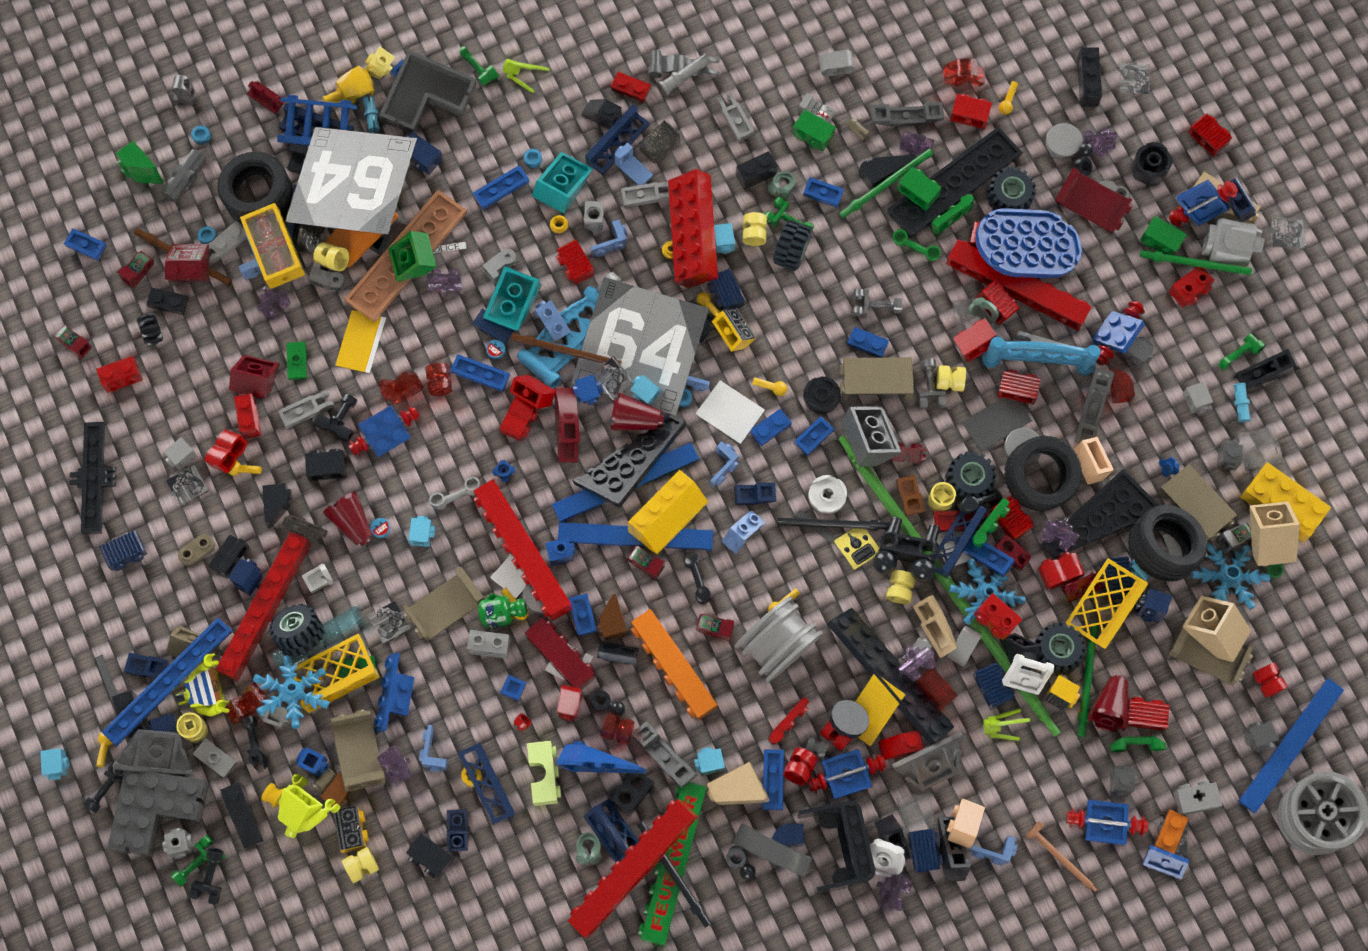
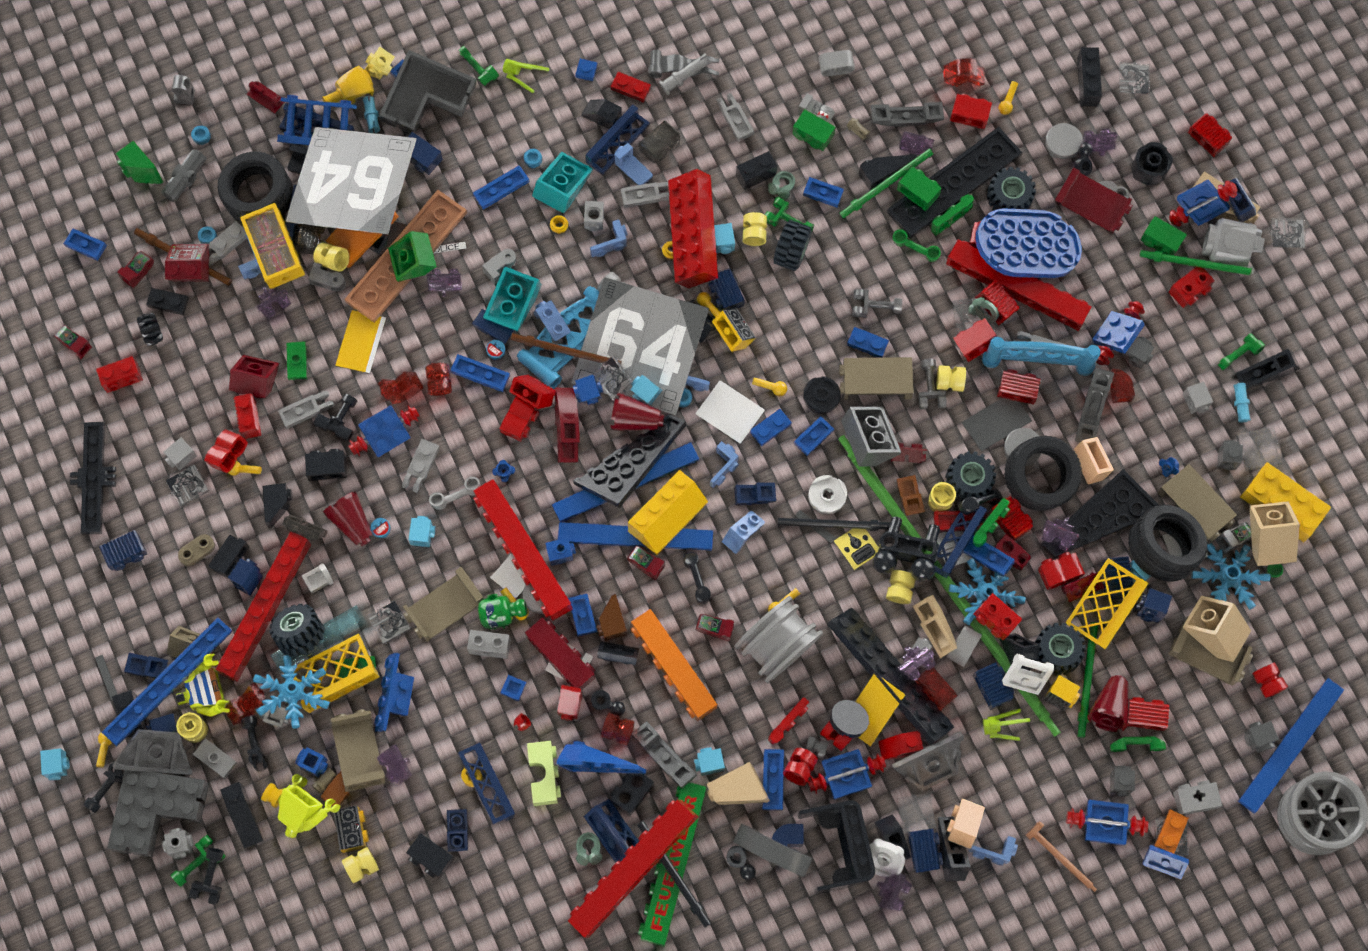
(421, 464): none -> light grey hinge
(434, 764): medium blue bracket -> none
(575, 262): red brick -> none
(586, 69): none -> blue plate

